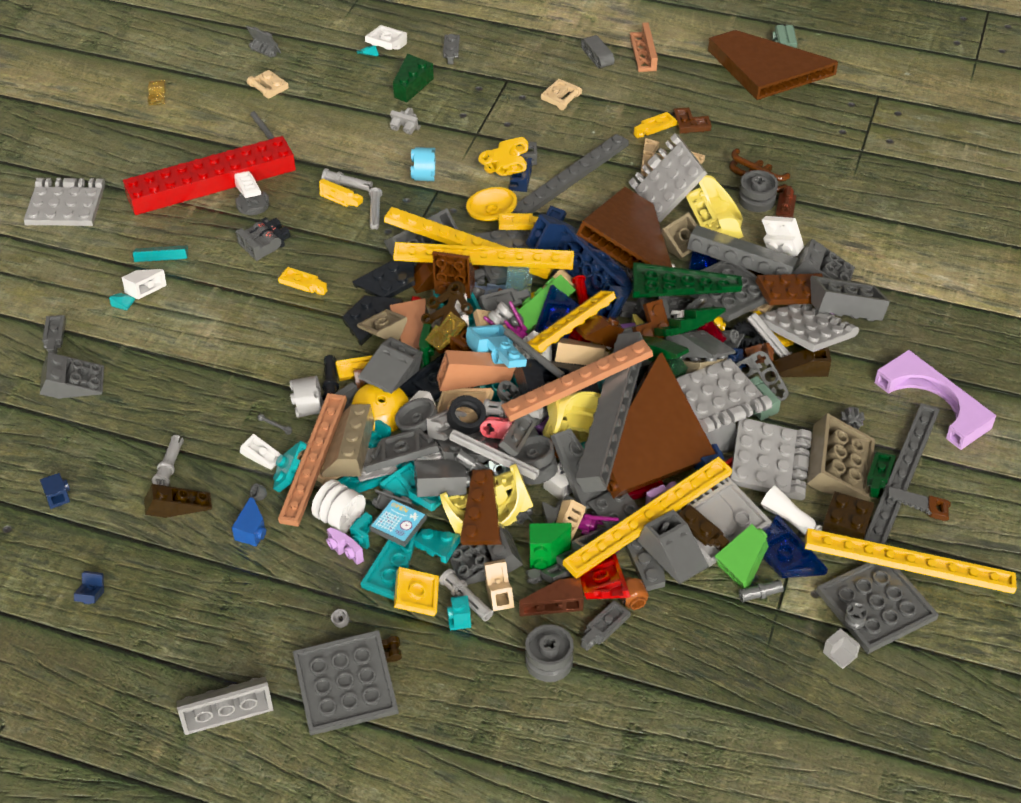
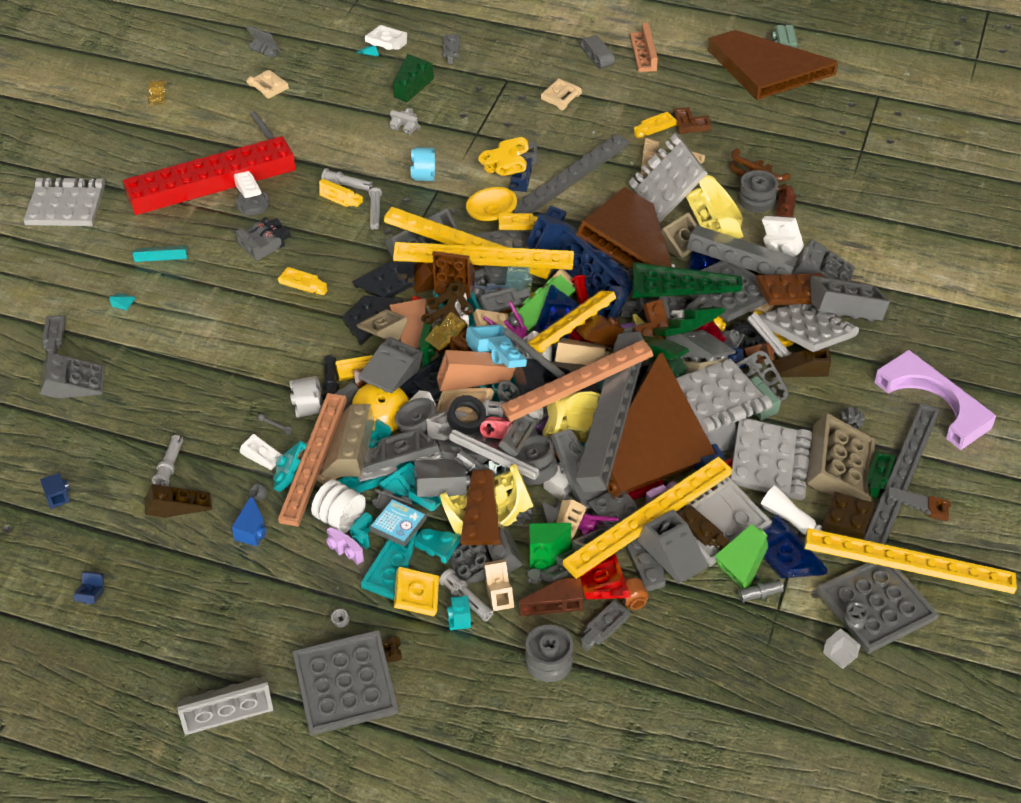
(143, 282): white slope -> none
(500, 314): light grey wheel -> none

